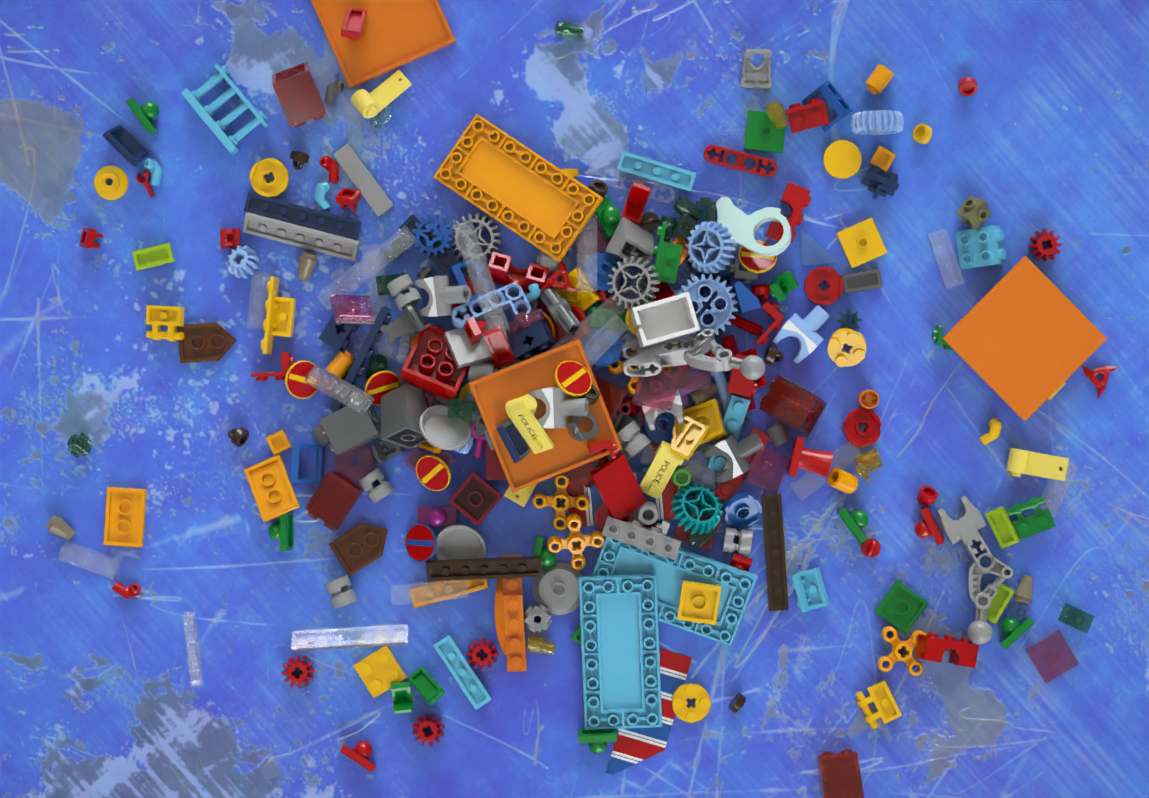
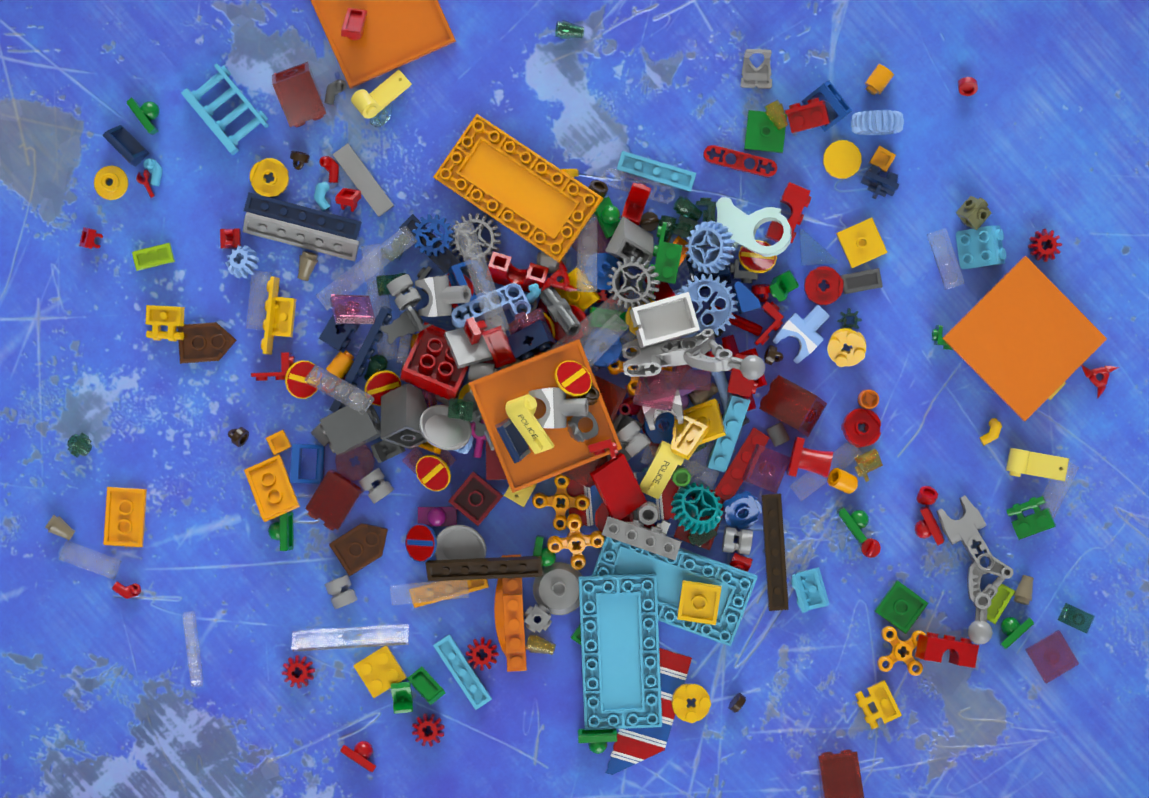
(734, 453): dark grey connector -> none
(922, 133): yellow tile -> none
(1002, 527): lime plate -> none

